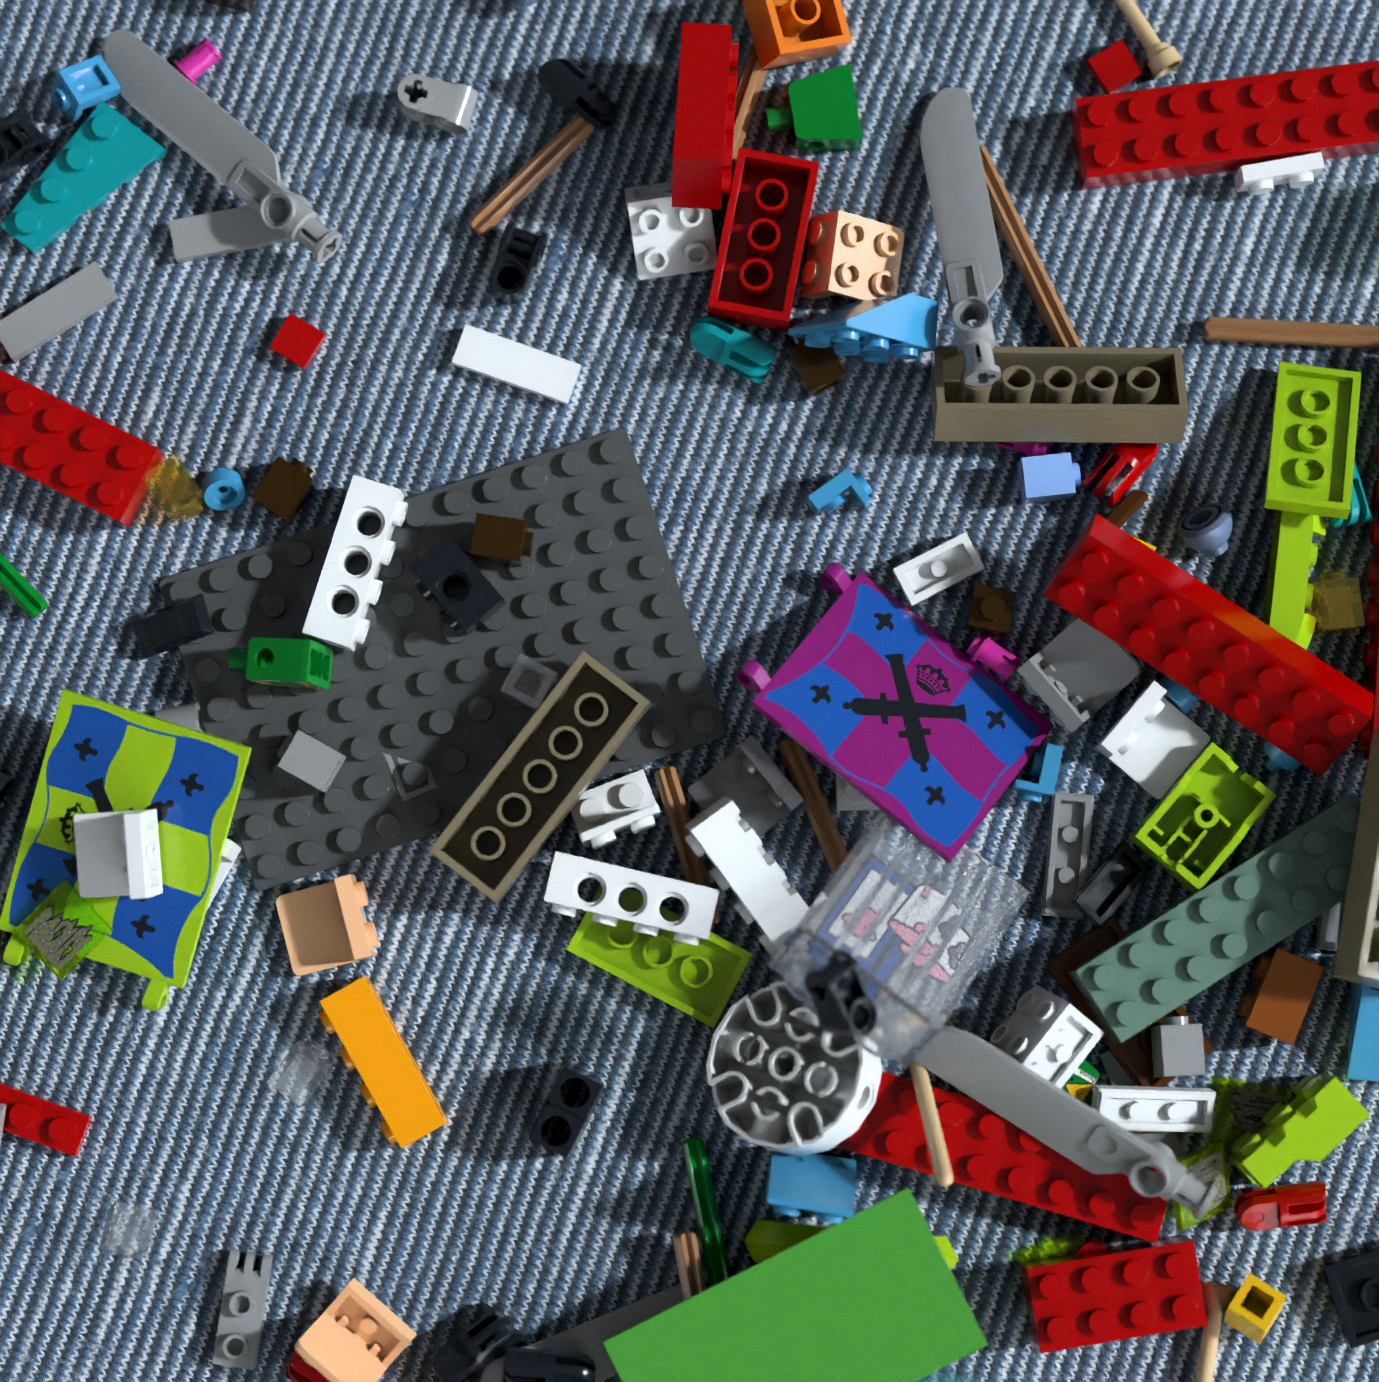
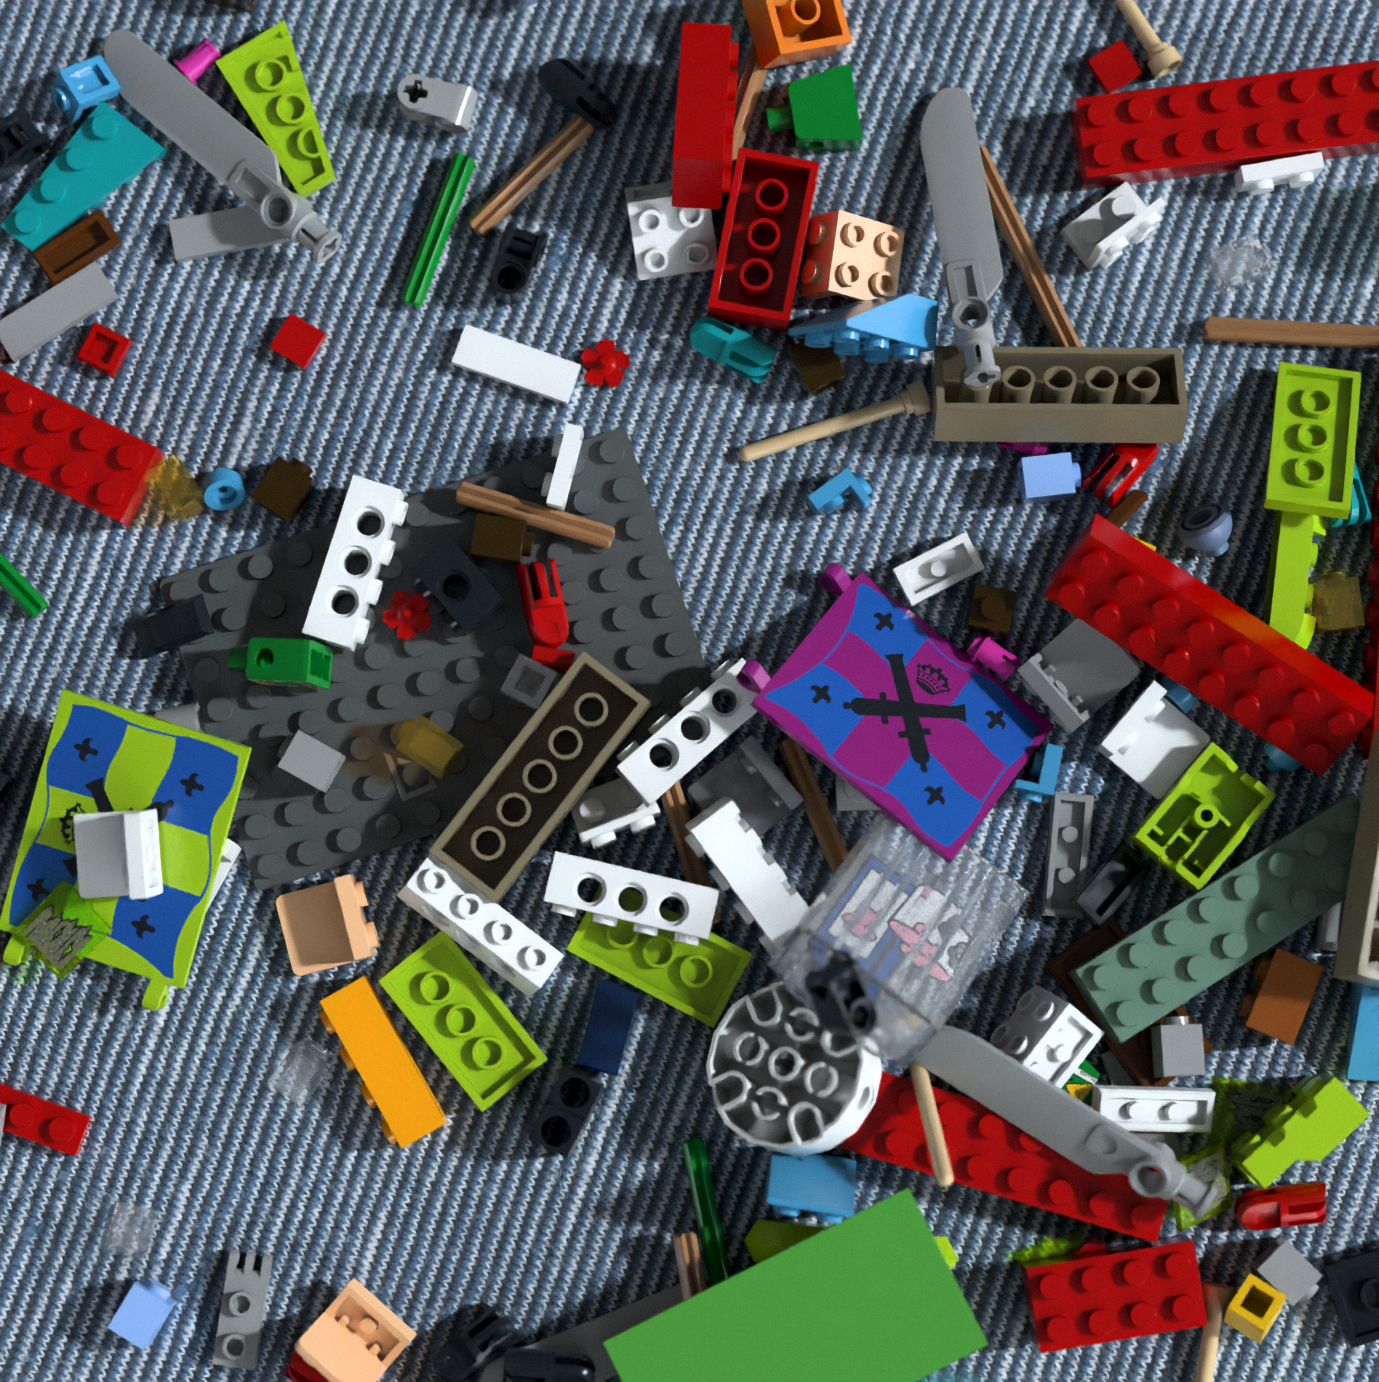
(76, 247): none -> reddish brown tile
(103, 349): none -> red tile
(143, 1312): none -> light blue brick
(276, 98): none -> lime wing
(408, 614): none -> red plant
(428, 745): none -> clear yellow brick
(437, 230): none -> green axle
(463, 1020): none -> lime plate
(480, 925): none -> white brick
(535, 515): none -> medium nougat axle
(546, 615): none -> red arm
(553, 657): none -> red tile
(566, 450): none -> white plate
(605, 364): none -> red plant
(608, 1027): none -> dark blue slope
(651, 781): none -> white brick
(911, 401): none -> tan piece
(1110, 225): none -> white bracket
(1239, 263): none -> clear brick
(1287, 1271): none -> light grey brick

